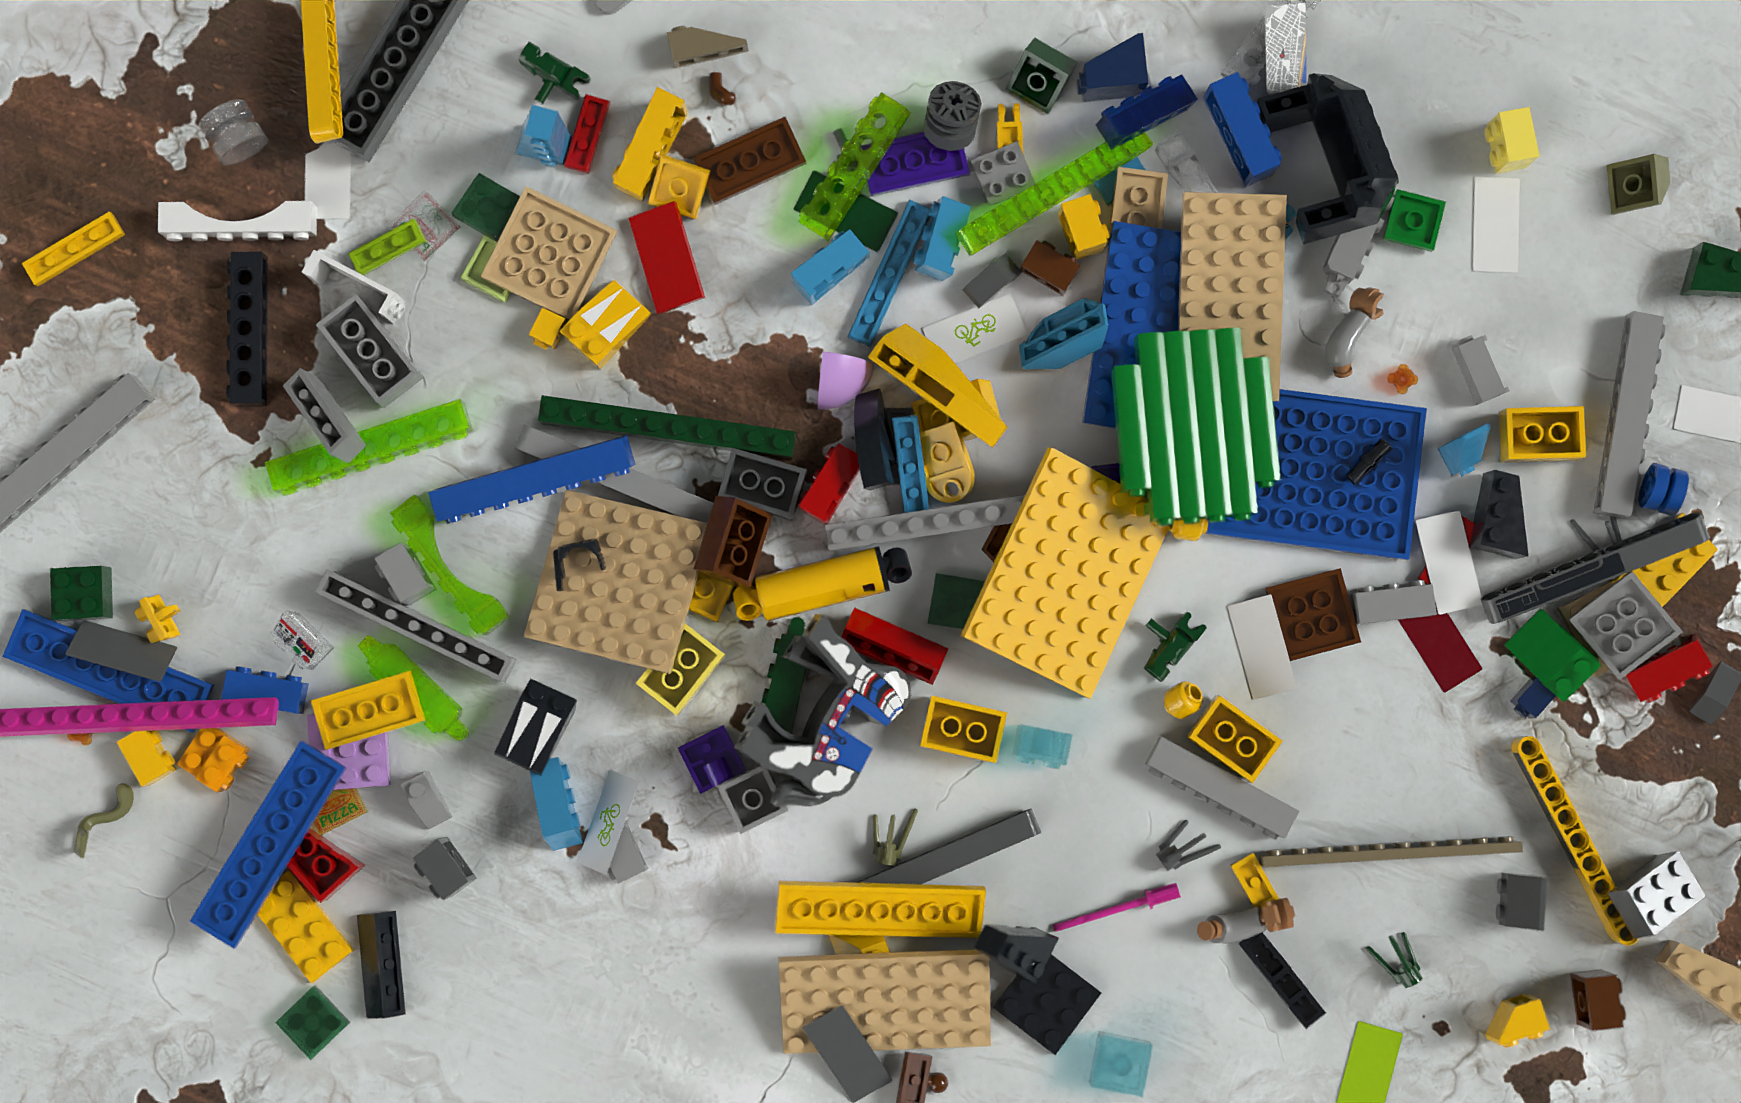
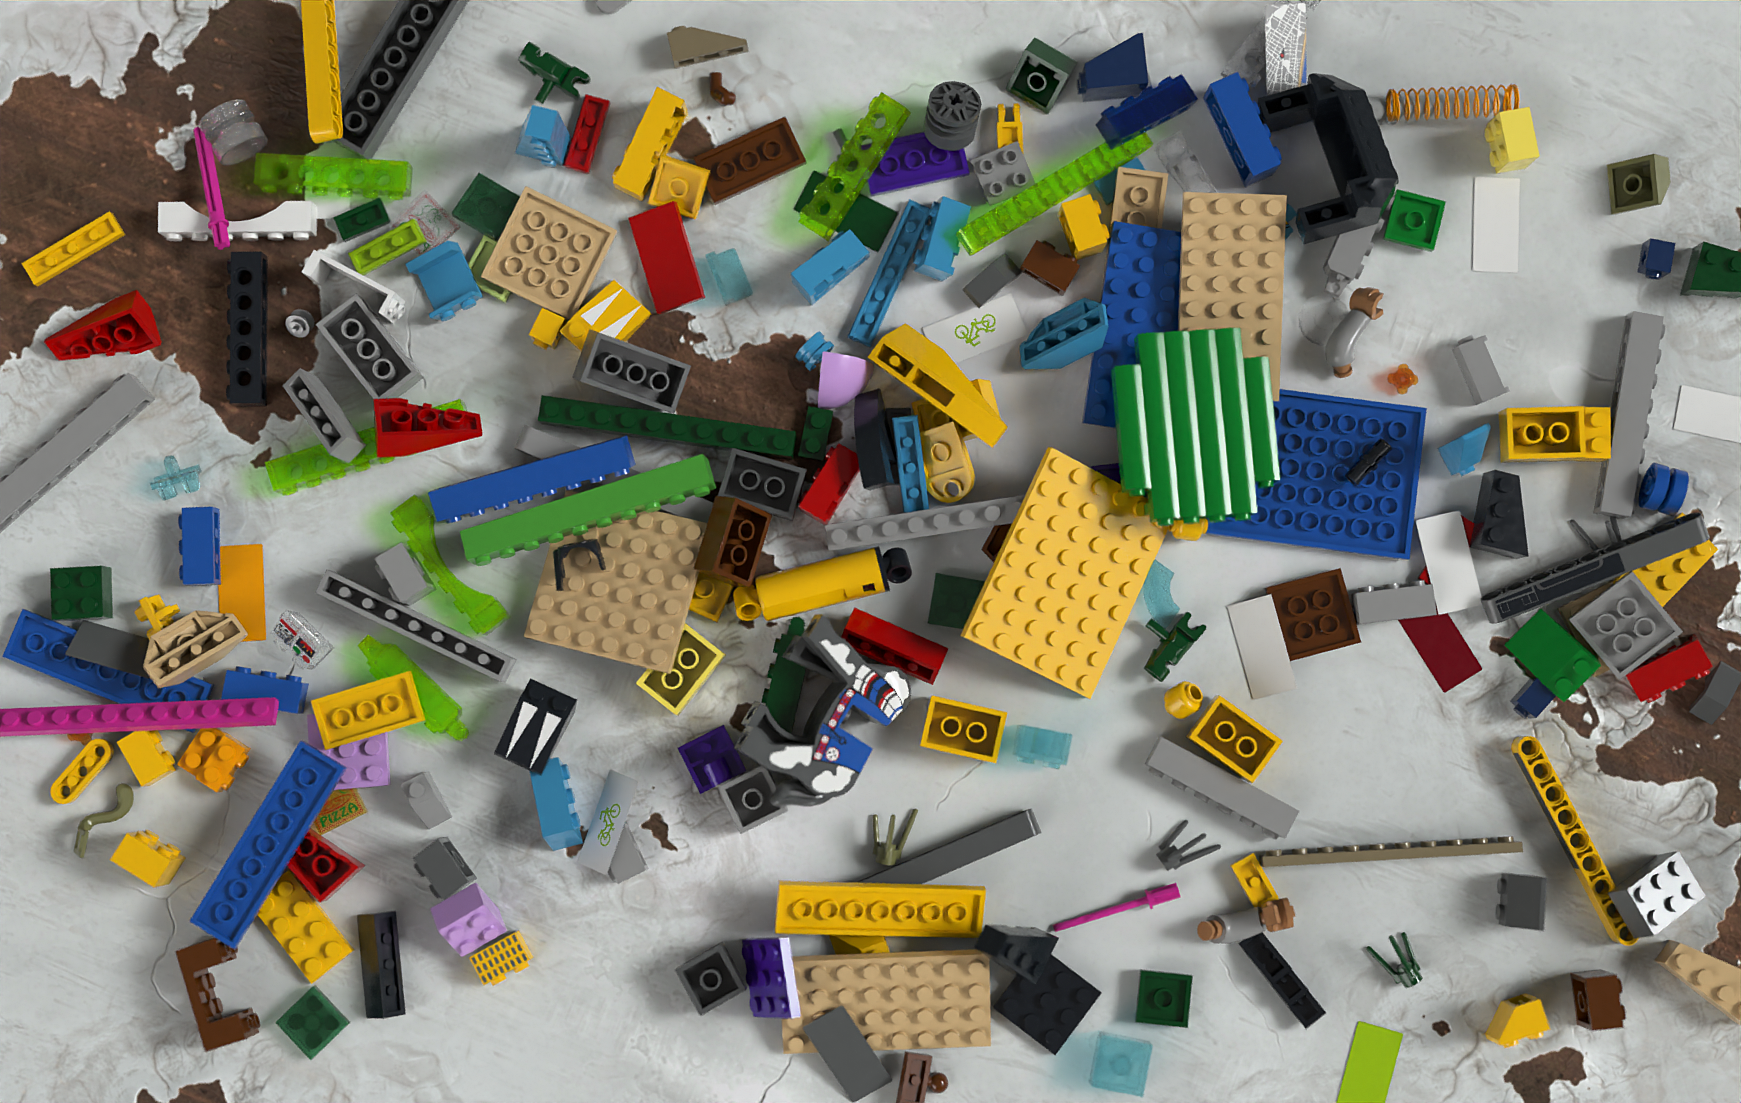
(72, 776): none -> yellow plate
(115, 327): none -> red wedge
(148, 858): none -> yellow brick
(174, 475): none -> clear light blue hips
(191, 646): none -> tan wedge
(200, 546): none -> blue brick
(207, 1009): none -> reddish brown plate
(217, 223): none -> dark pink axle
(243, 588): none -> light orange sticker
(270, 165): none -> clear neon green brick
(299, 323): none -> flat silver wheel
(362, 219): none -> dark green plate
(412, 428): none -> red wedge
(446, 280): none -> dark azure panel
(468, 919): none -> lavender brick
(501, 958): none -> yellow brick
(587, 510): none -> bright green brick
(631, 371): none -> dark grey brick
(711, 978): none -> dark grey brick
(729, 276): none -> clear light blue panel
(771, 977): none -> dark purple plate
(813, 349): none -> dark azure wheel
(815, 434): none -> dark green plate
(1158, 595): none -> clear light blue tile
(1163, 998): none -> dark green plate
(1396, 106): none -> light orange piece
(1597, 434): none -> yellow brick
(1656, 258): none -> dark blue brick

